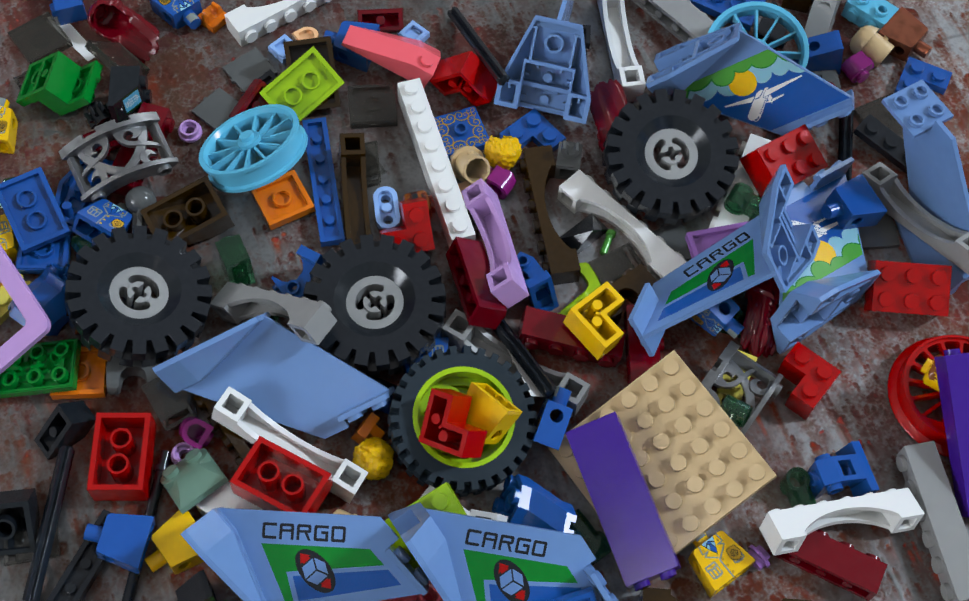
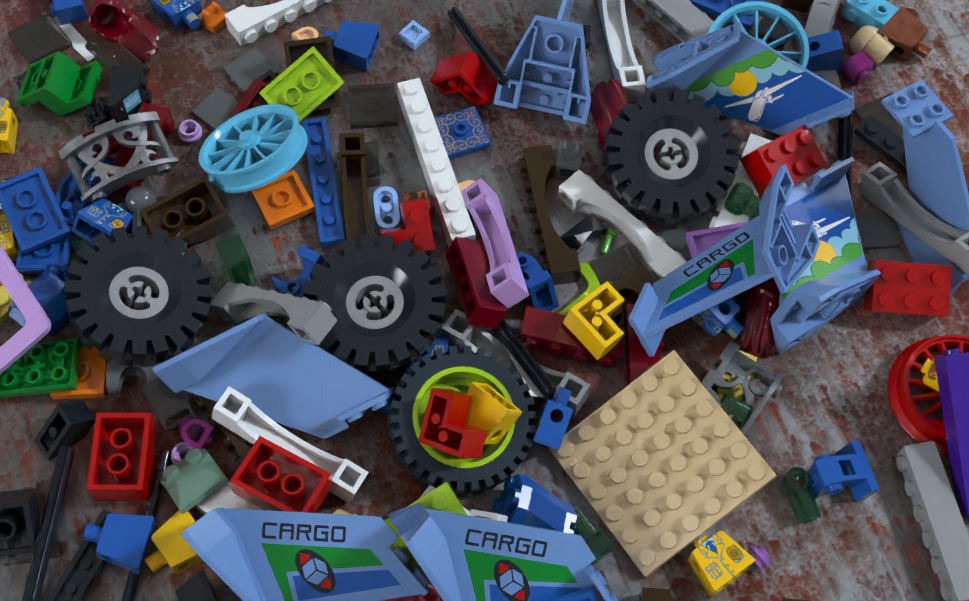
(277, 48): light blue tile -> none
(368, 429): orange tile -> none
(374, 457): yellow piece -> none
(388, 19): dark red slope -> none
(396, 53): coral wedge -> none
(469, 164): tan piece -> none
(501, 181): magenta plate -> none
(503, 151): yellow piece -> none
(536, 129): blue plate -> none
(623, 502): dark purple brick -> none
(810, 375): red brick -> none
(838, 564): dark red brick -> none
(854, 204): blue torso -> none
(892, 509): white arch -> none
(917, 70): blue plate -> none

